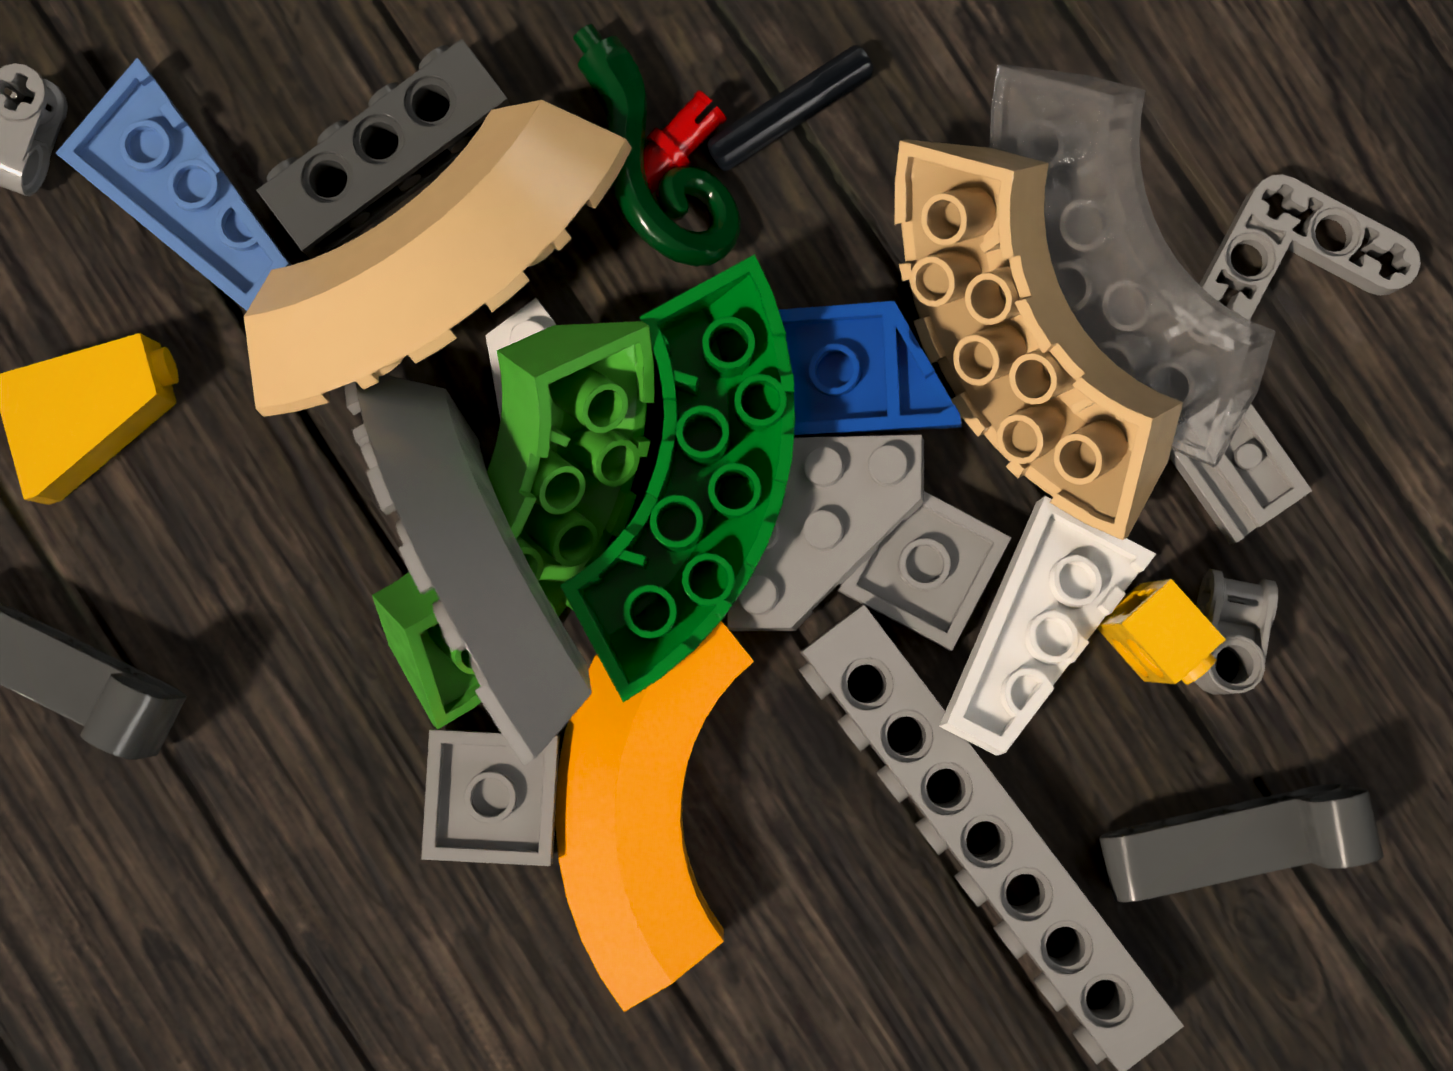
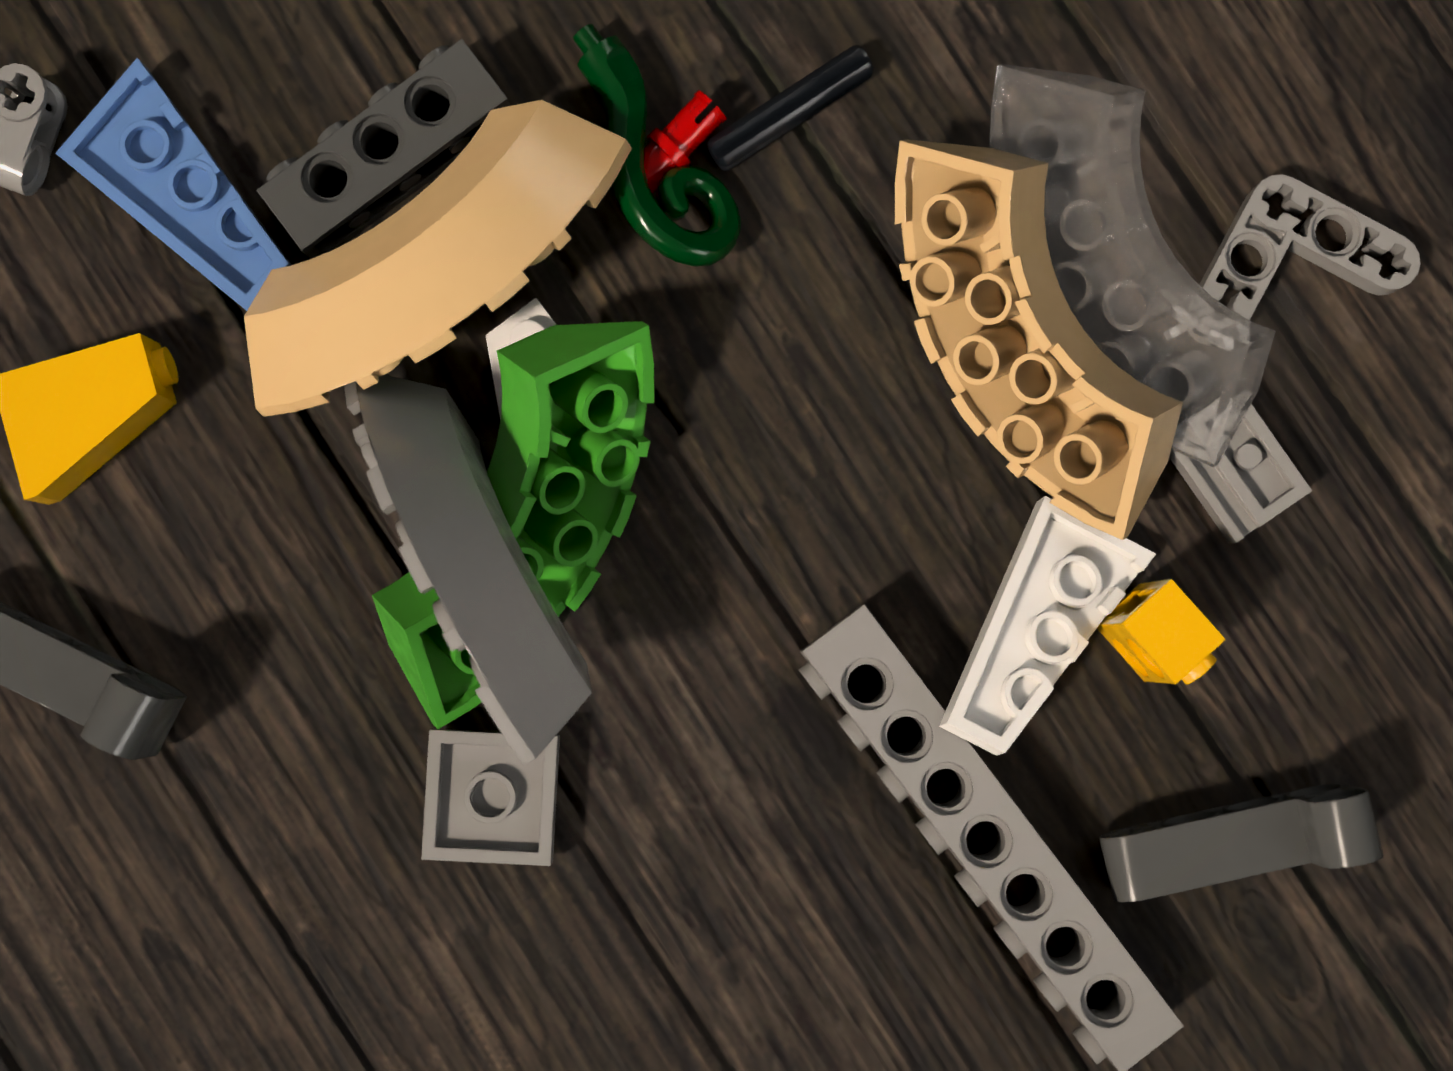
(624, 821): light orange brick -> none
(712, 484): green brick -> none
(833, 515): light grey plate -> none
(861, 372): blue wing -> none
(930, 571): light grey plate -> none
(1241, 625): light grey piece -> none

